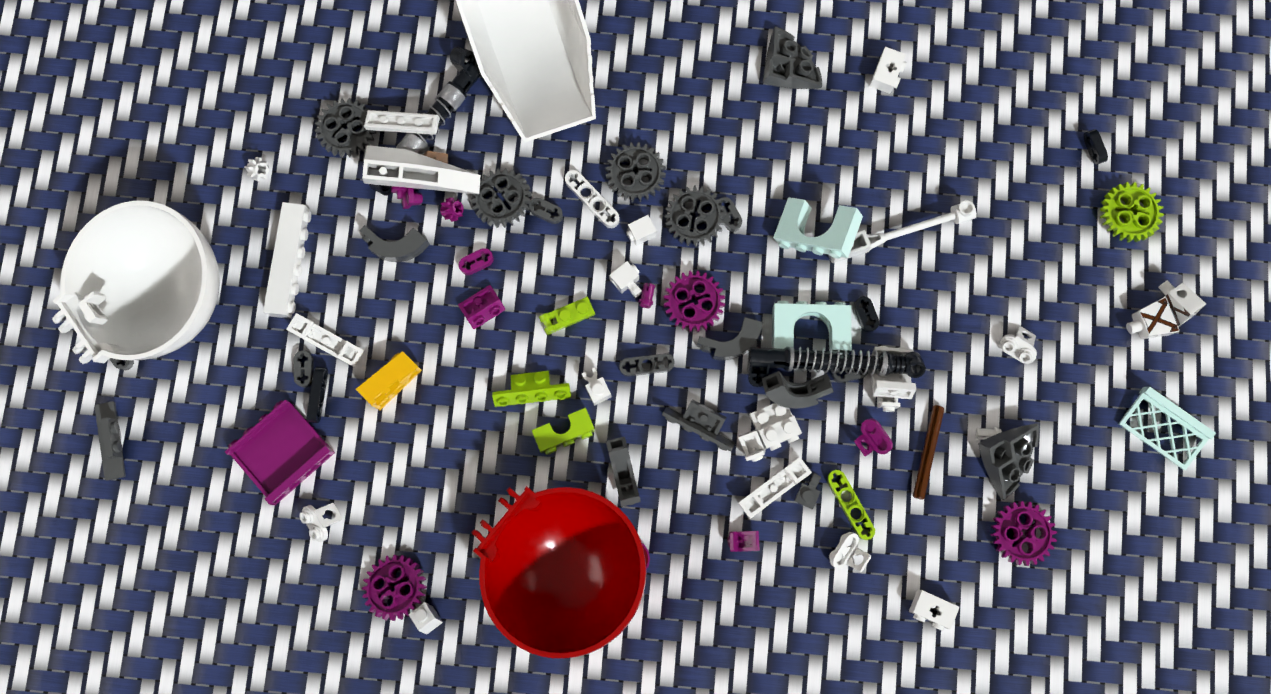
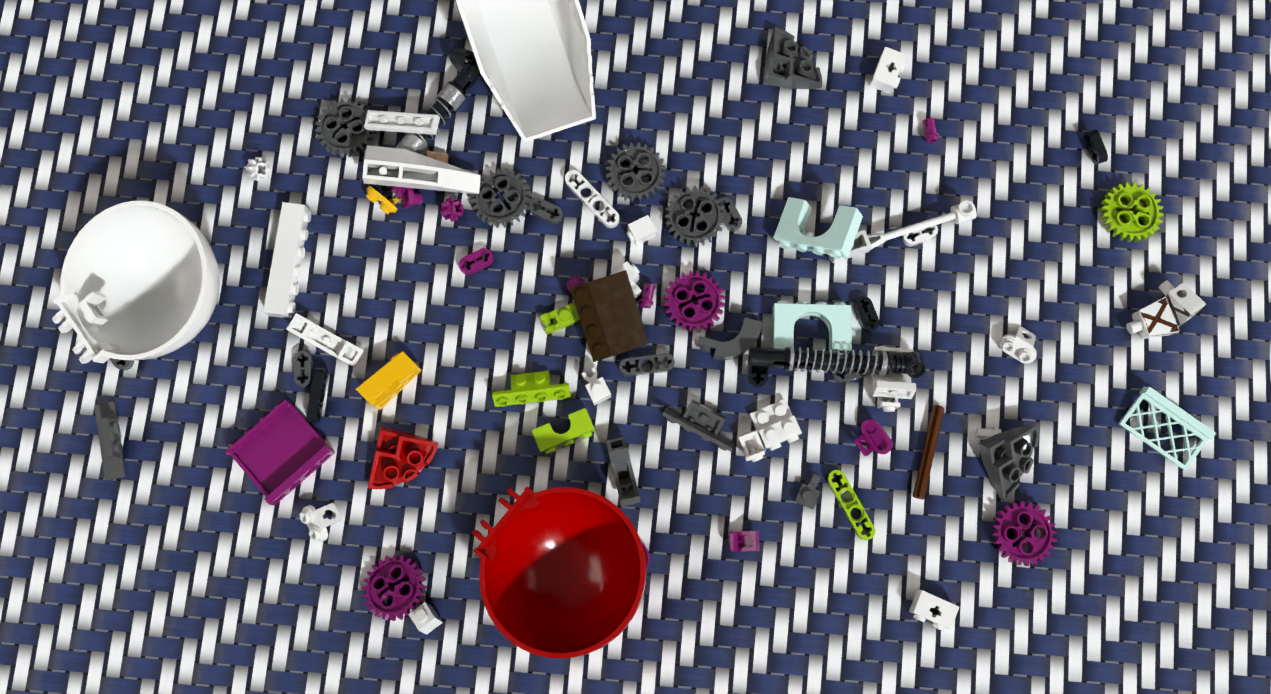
(387, 206): none -> yellow bracket
(398, 251): dark grey arch -> none
(399, 458): none -> red brick
(481, 307): magenta bracket -> none
(574, 281): none -> magenta plate
(609, 315): none -> dark brown slope
(774, 487): white slope -> none
(796, 394): dark grey arch -> none
(846, 551): white bracket -> none
(921, 237): none -> white beam
(930, 130): none -> magenta pin

